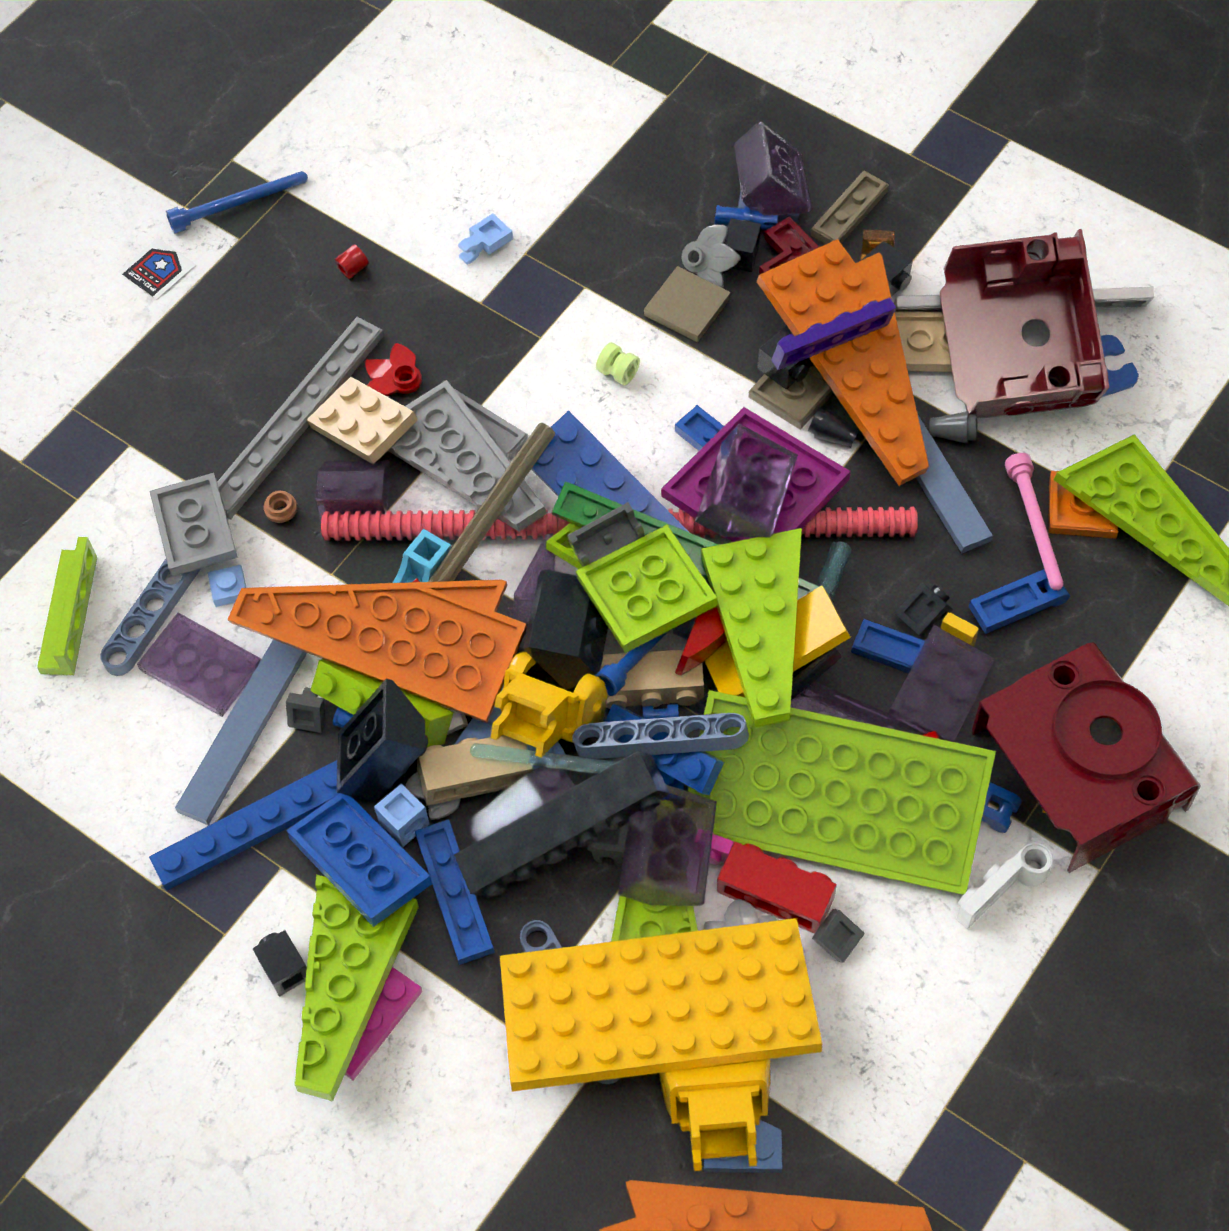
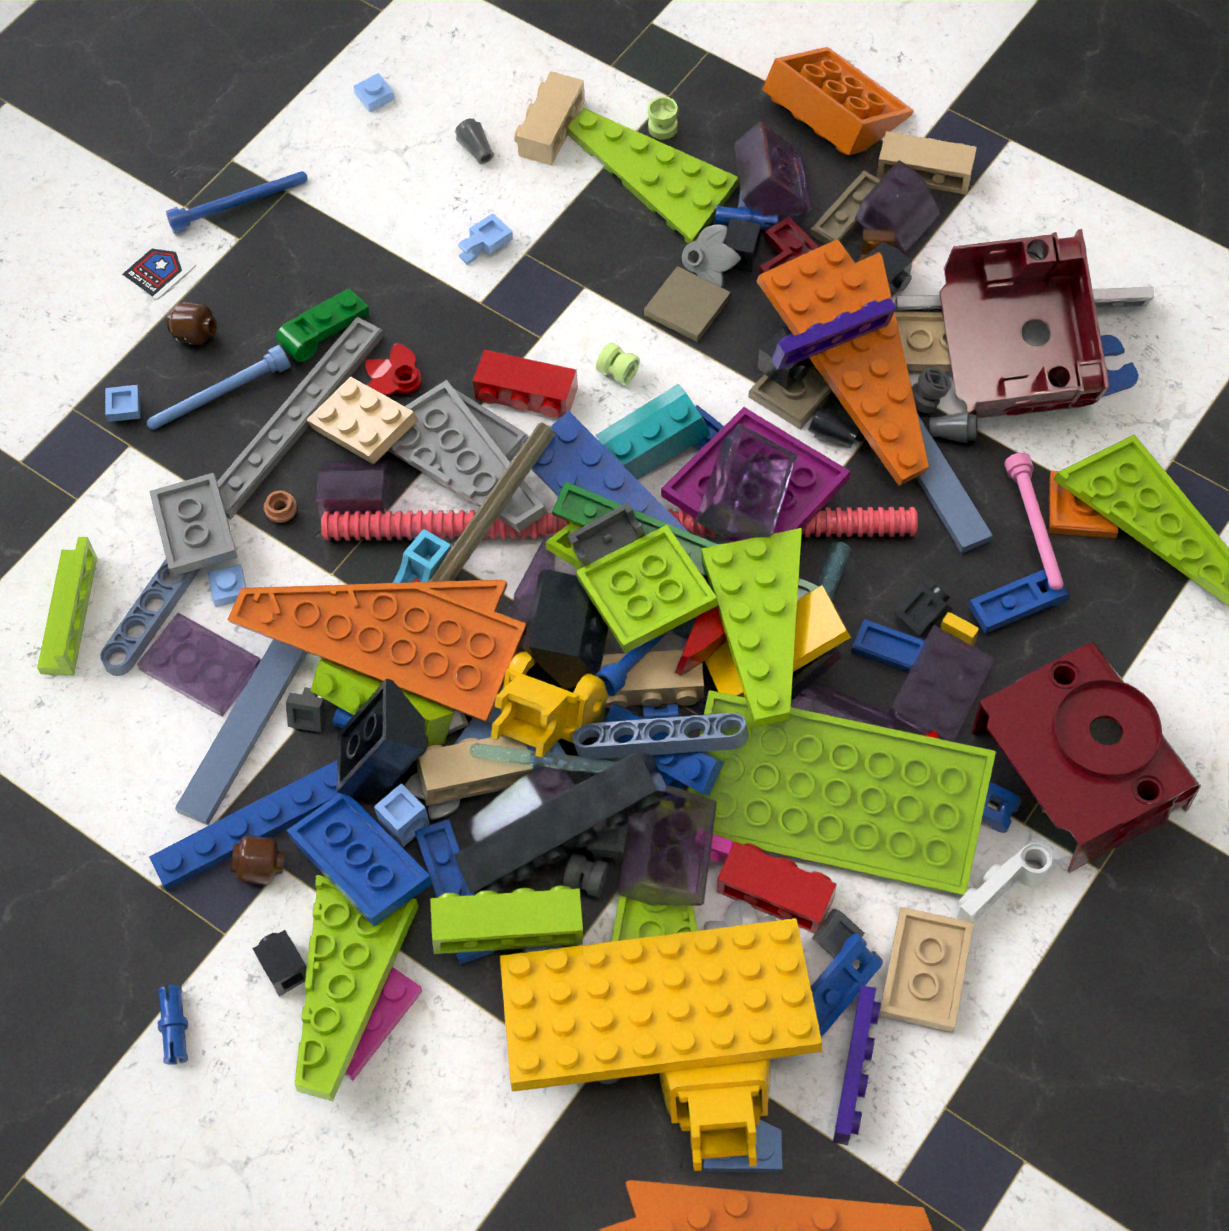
(122, 403): none -> light blue plate
(172, 1024): none -> blue pin
(191, 323): none -> reddish brown head
(256, 860): none -> reddish brown head
(273, 361): none -> medium blue piece
(304, 332): none -> green plate
(351, 261): red hose -> none
(374, 92): none -> light blue plate
(473, 138): none -> dark grey cone
(506, 920): none -> lime brick
(525, 384): none -> red brick
(548, 119): none -> tan brick
(586, 874): none -> dark grey wheel
(655, 432): none -> teal slope
(657, 174): none -> lime wing
(662, 118): none -> yellowish green wheel
(835, 99): none -> orange slope
(842, 982): none -> blue plate
(855, 1081): none -> dark purple plate
(901, 205): none -> clear purple slope
(926, 969): none -> tan plate
(930, 388): none -> dark grey wheel
(941, 163): none -> tan brick

